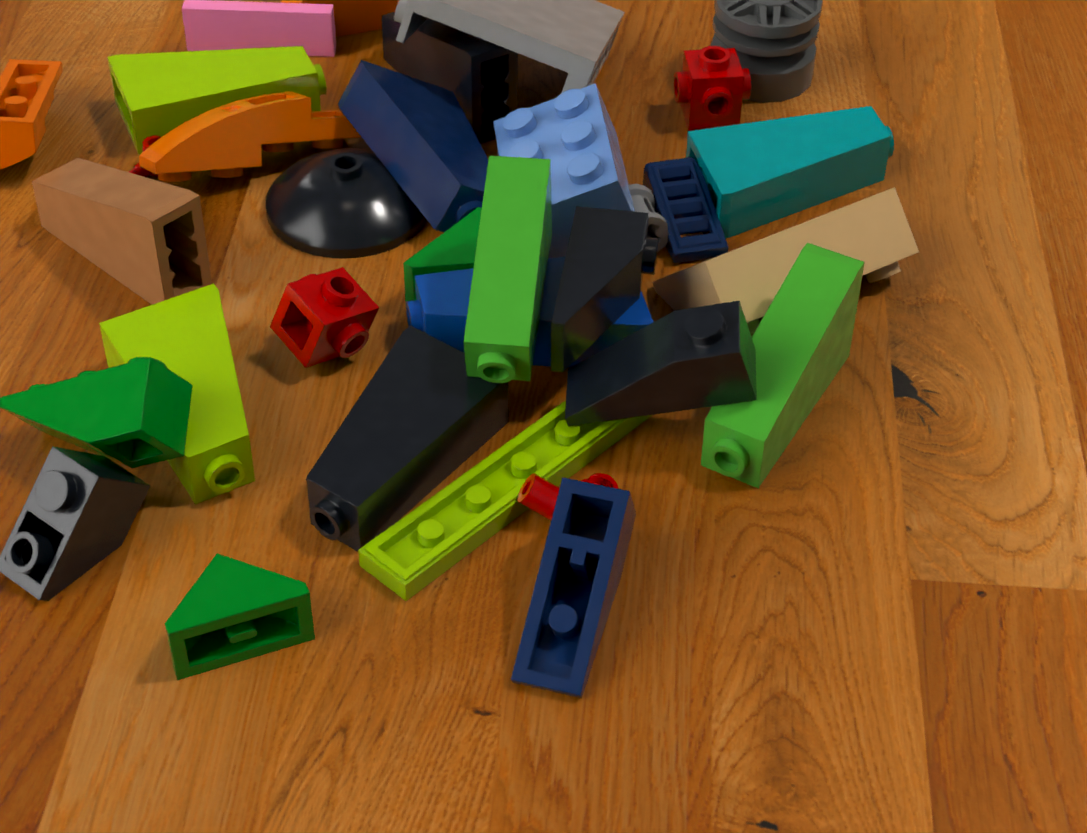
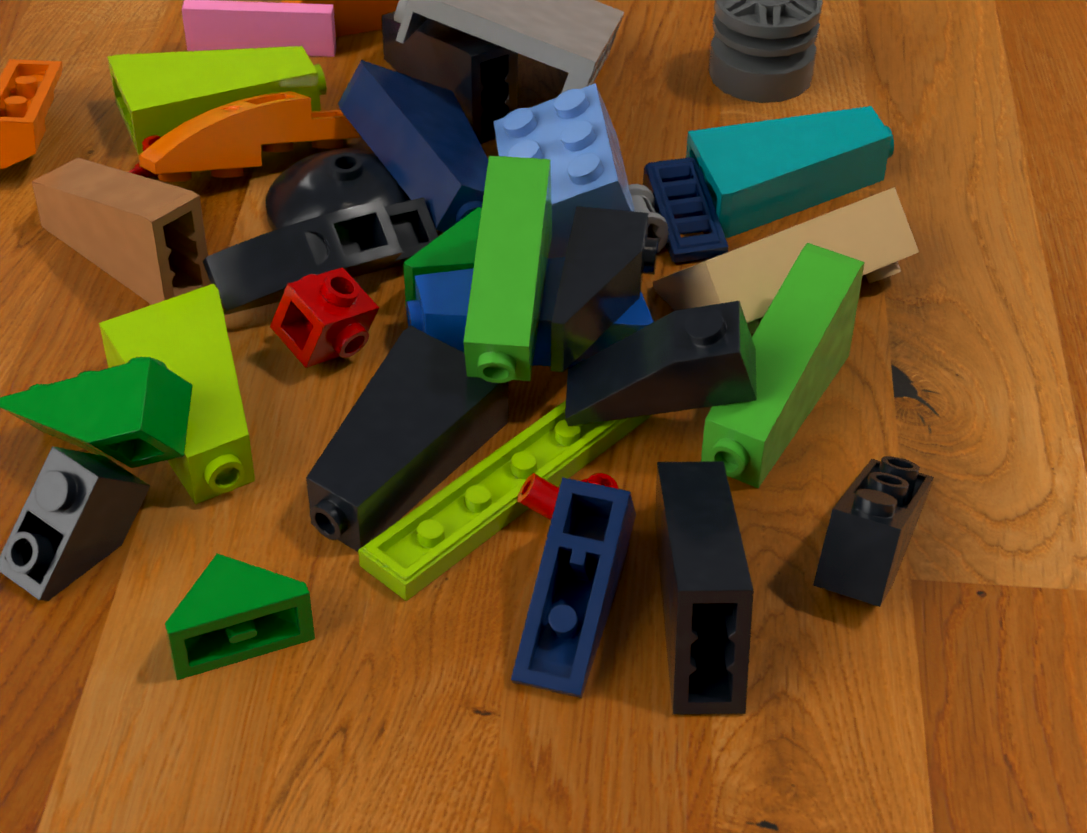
(354, 238): none -> black slope
(703, 588): none -> black slope
(711, 87): red brick -> none
(872, 530): none -> black slope

